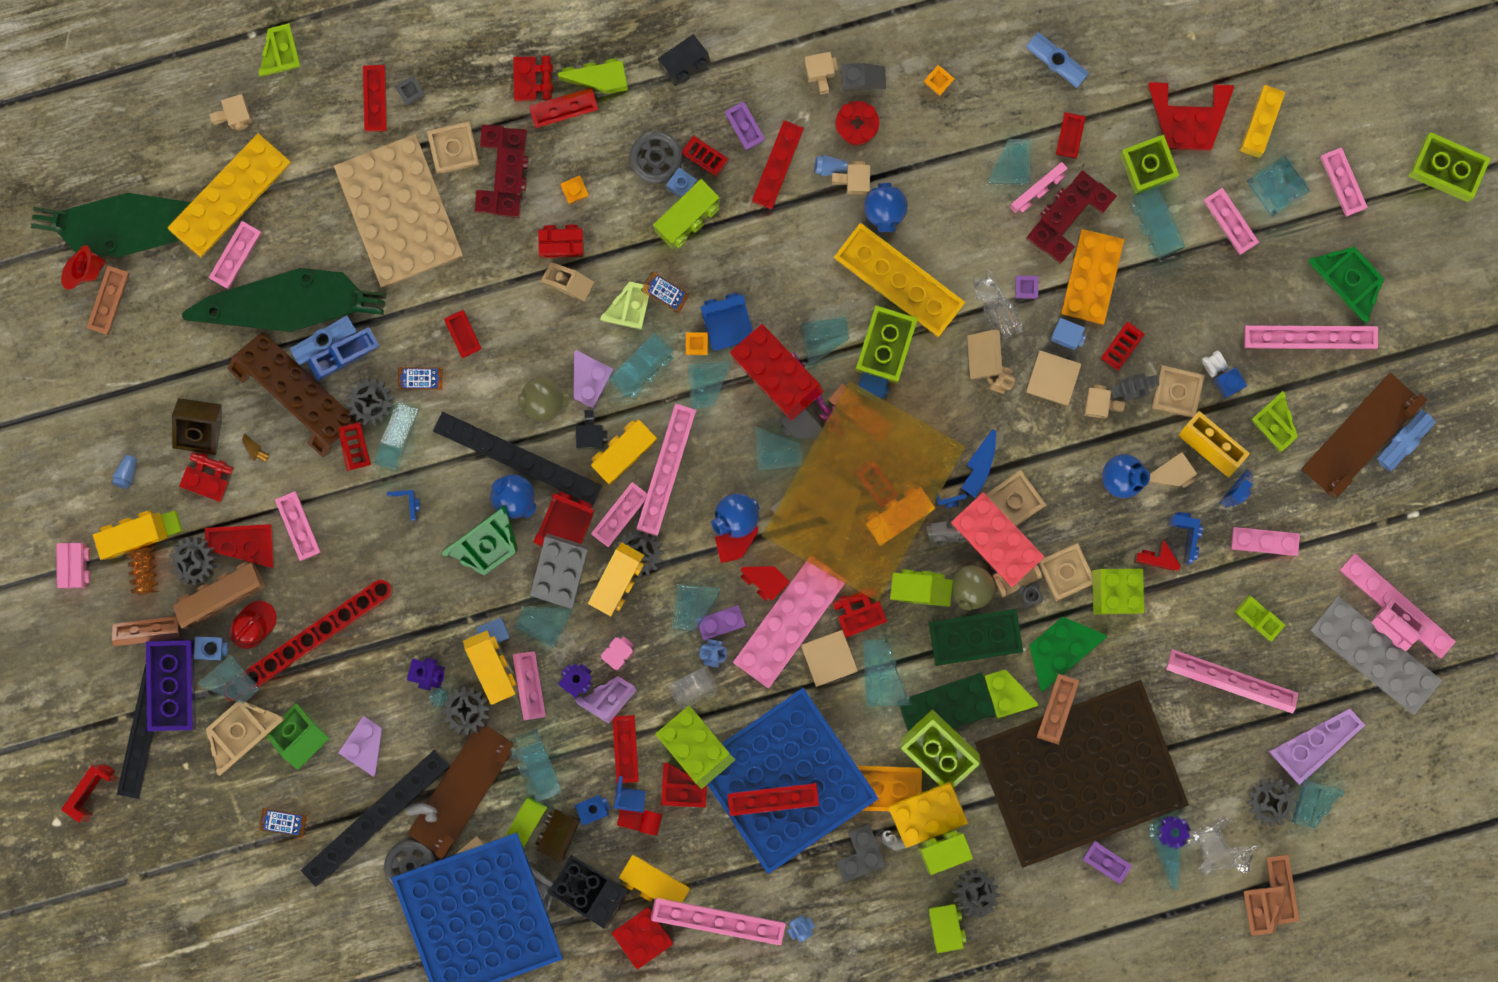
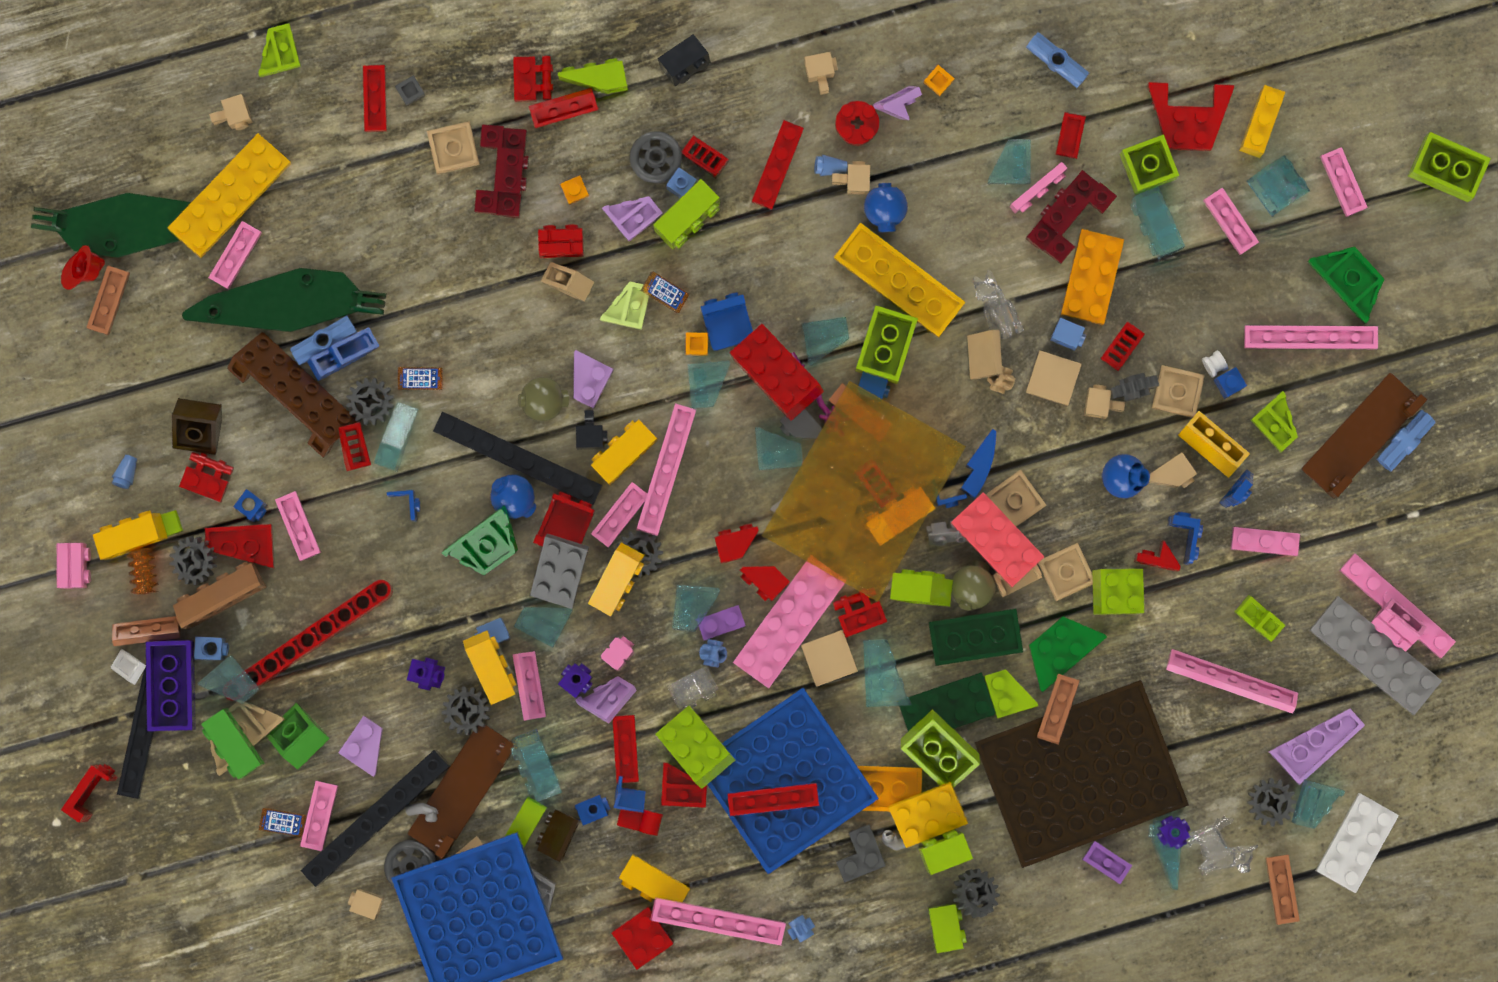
(128, 666): none -> white tile
(232, 744): none -> bright green brick
(252, 624): red piece -> none
(254, 449): pearl gold bar -> none
(258, 511): none -> blue bracket
(319, 815): none -> bright pink plate
(365, 903): none -> tan brick
(398, 211): tan plate -> none
(438, 696): clear light blue plate -> none
(462, 333): red tile -> none
(589, 891): black slope -> none
(633, 216): none -> lavender wing
(641, 366): clear light blue brick -> none
(736, 515): blue brick -> none
(744, 126): medium lavender plate -> none
(863, 77): dark grey slope -> none
(895, 103): none -> lavender slope
(1026, 287): medium lavender plate -> none
(1034, 589): dark grey plate -> none
(1264, 908): nougat wing -> none
(1357, 843): none -> white plate

